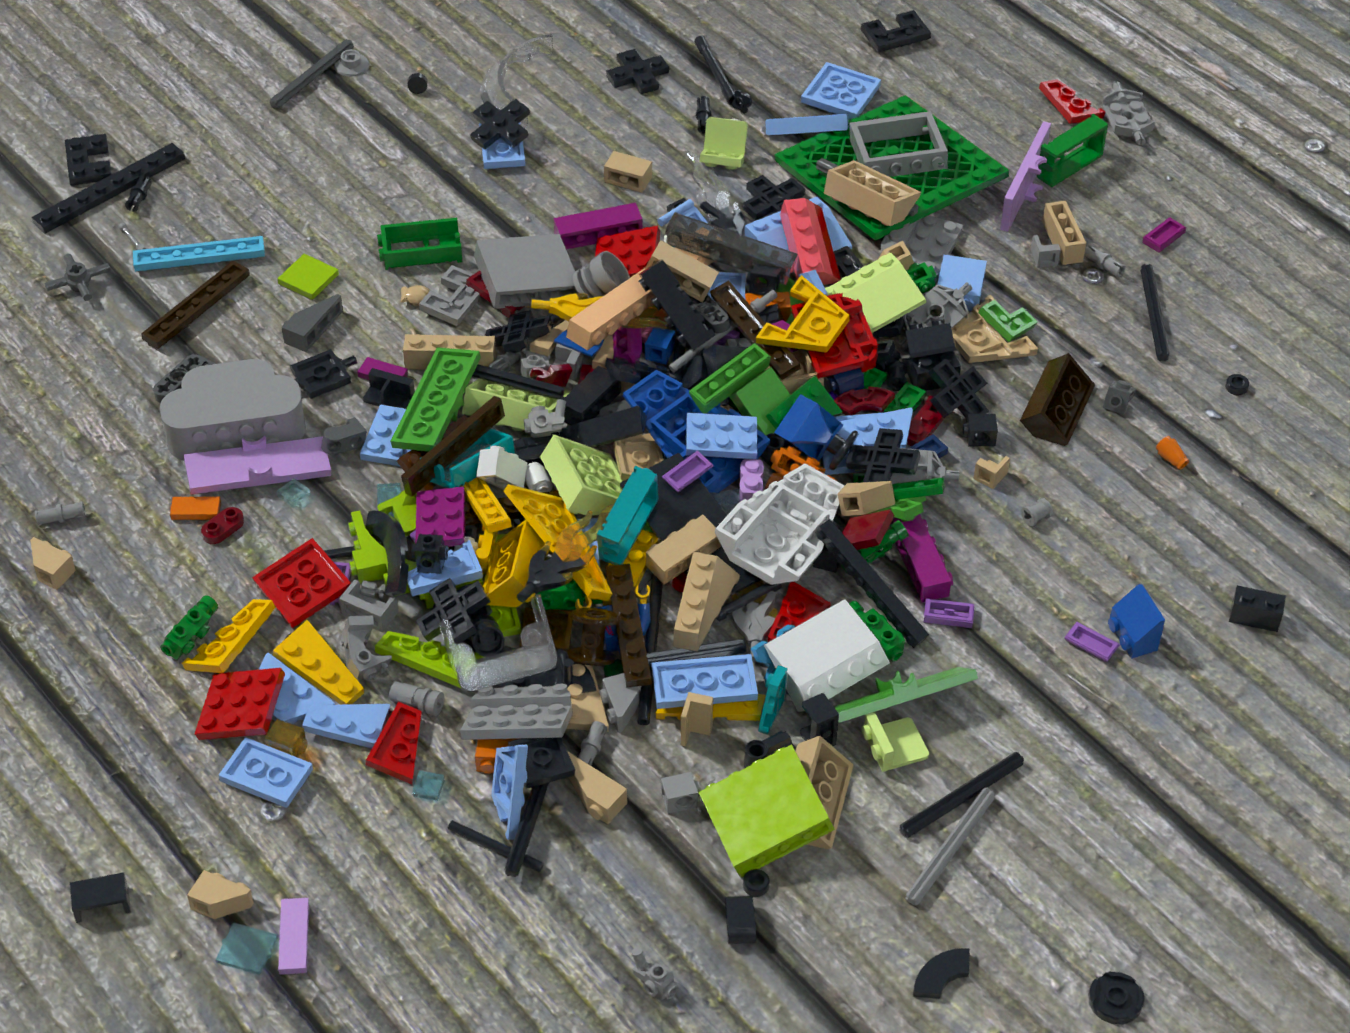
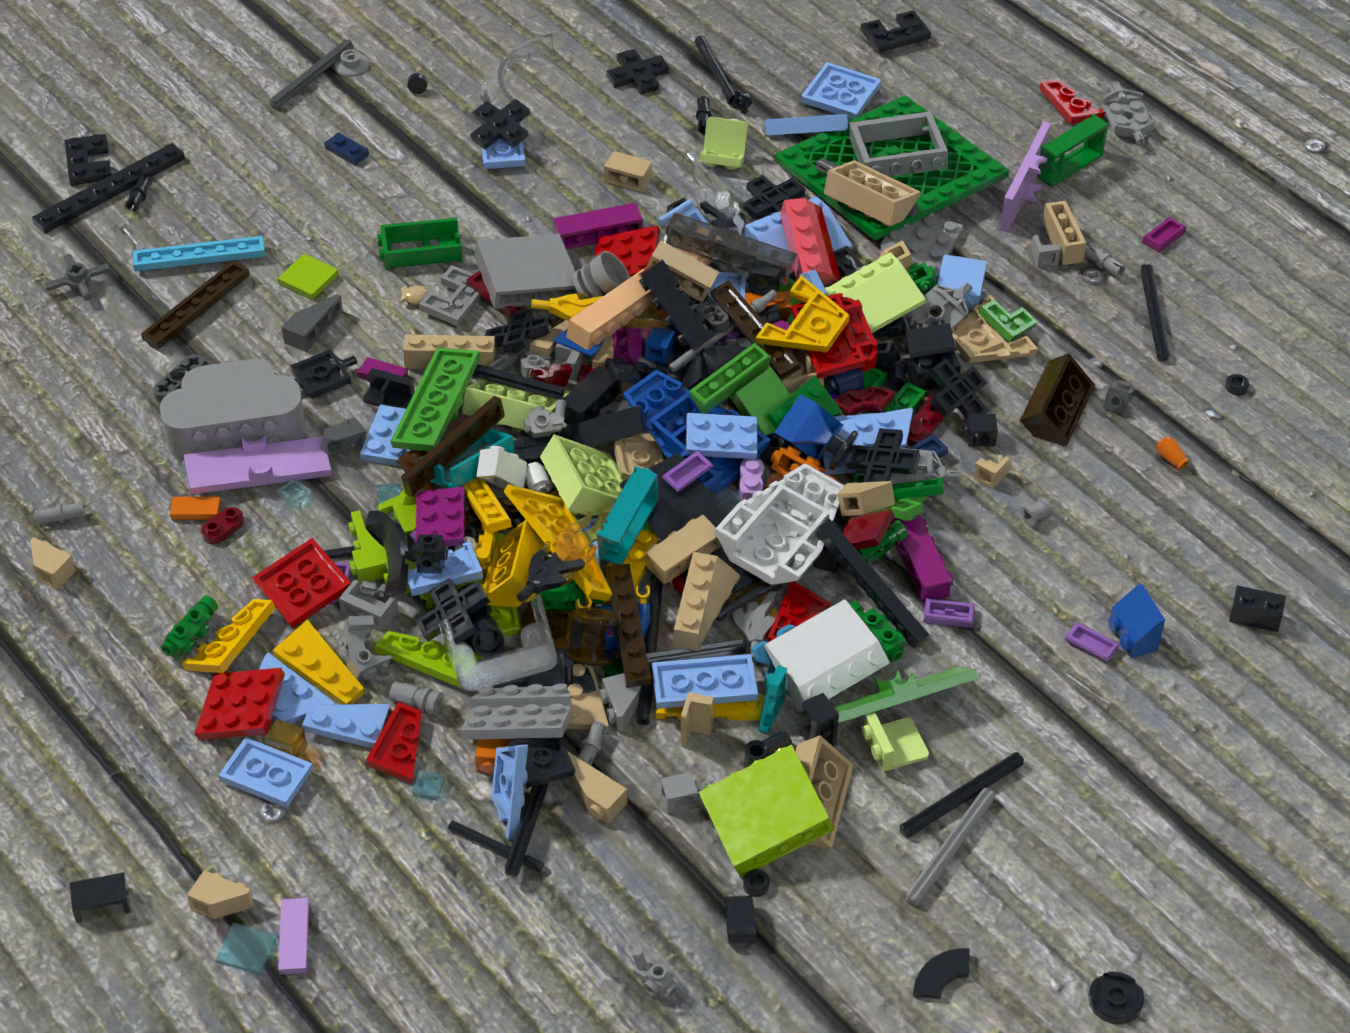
(346, 149): none -> dark blue plate

